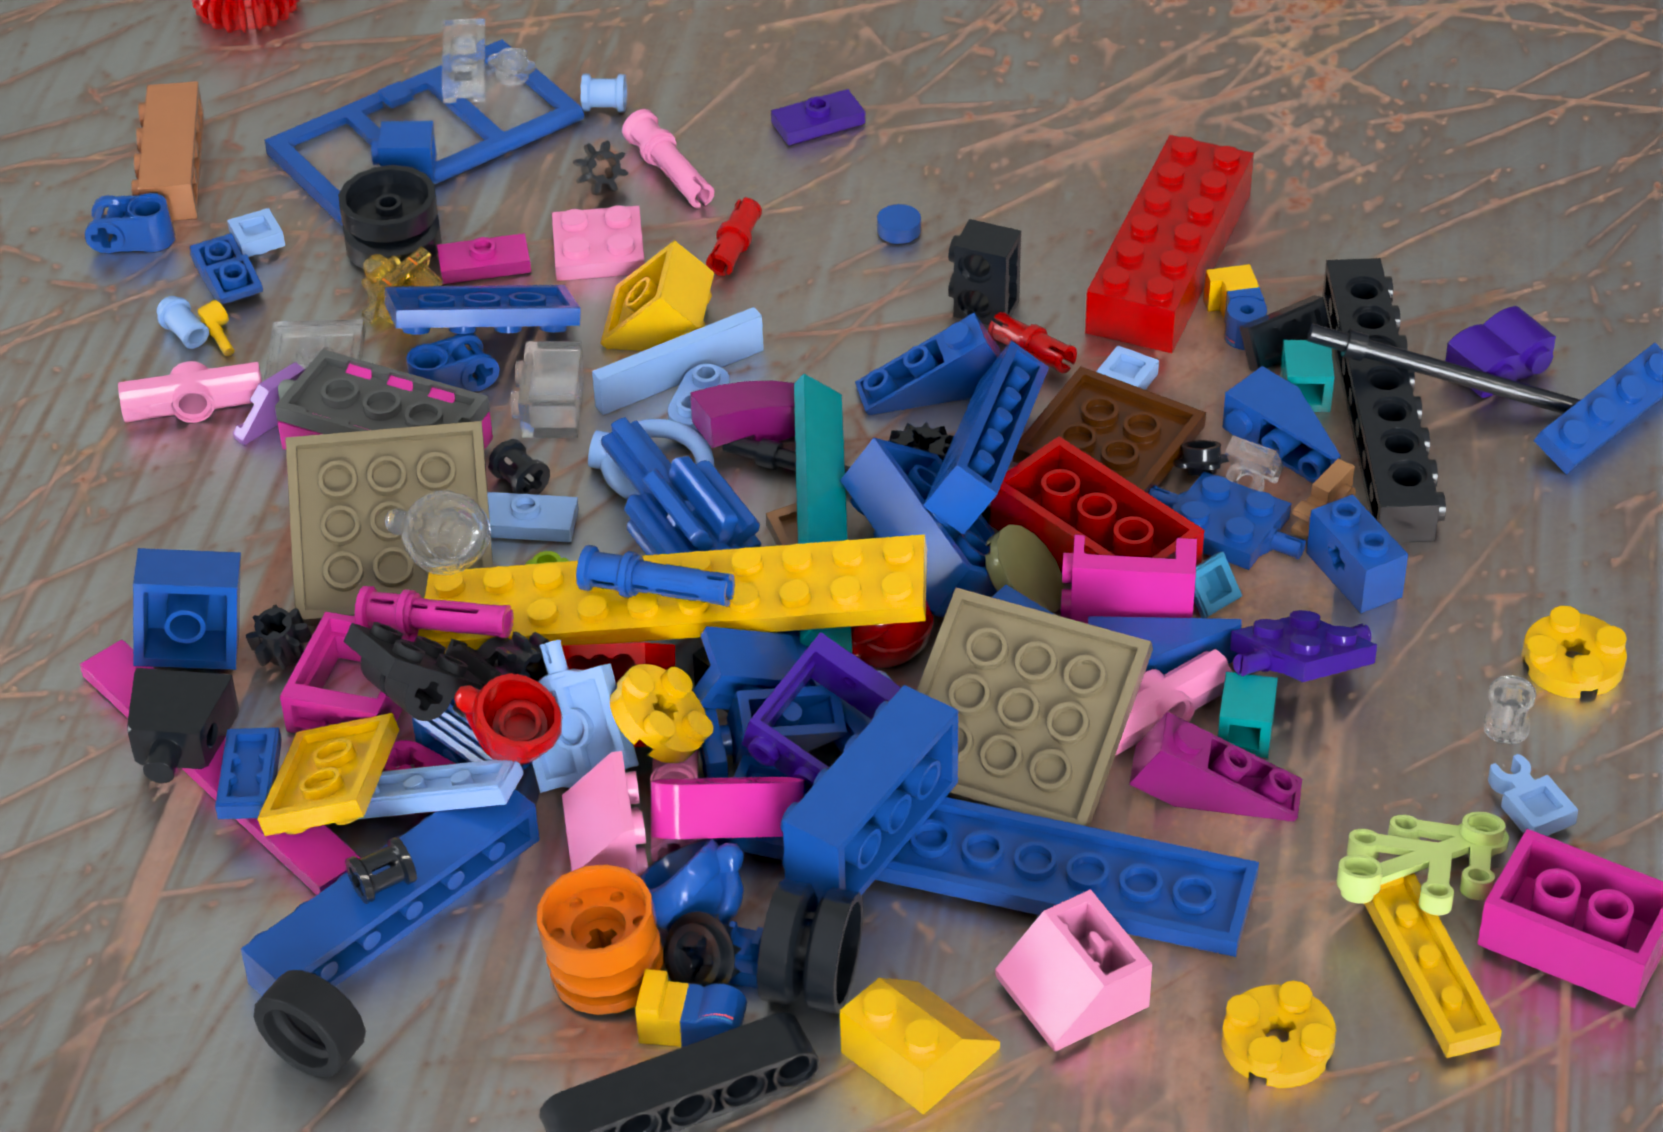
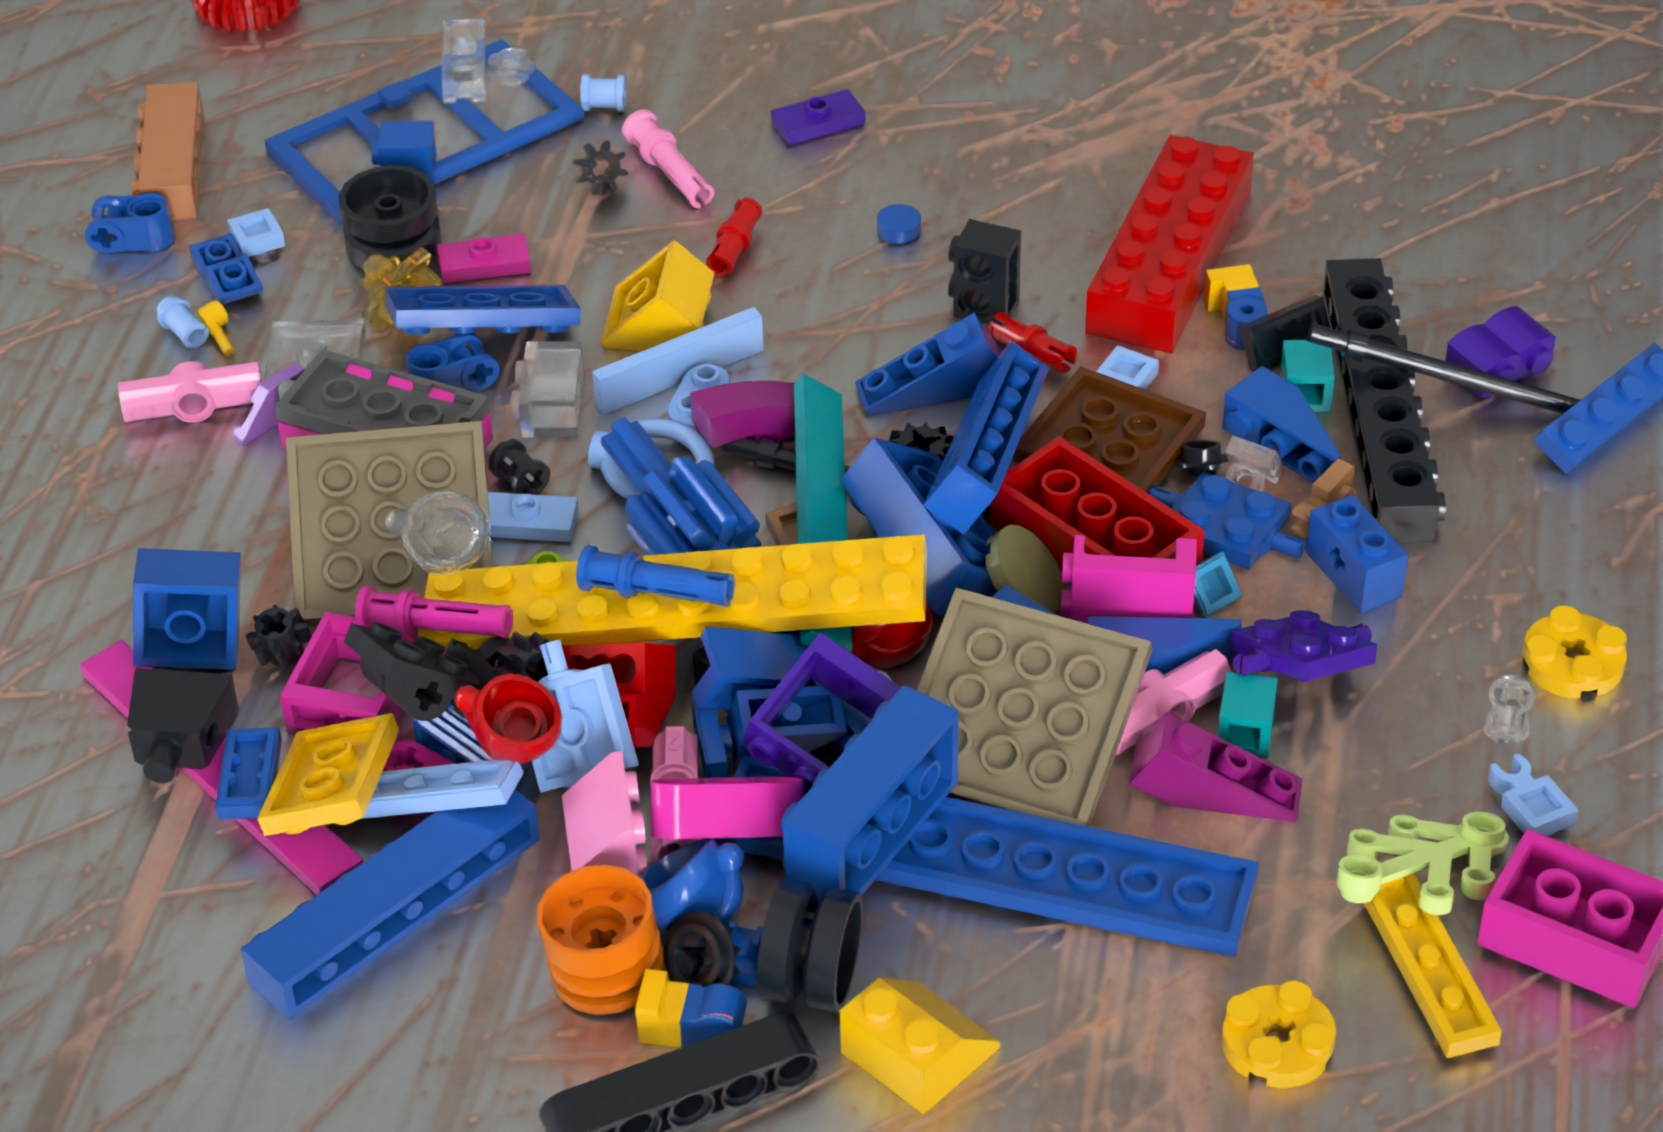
(309, 1023): black tyre -> none
(393, 855): black bush -> none
(597, 242): bright pink plate -> none
(679, 723): yellow plate -> none
(1076, 971): bright pink slope -> none

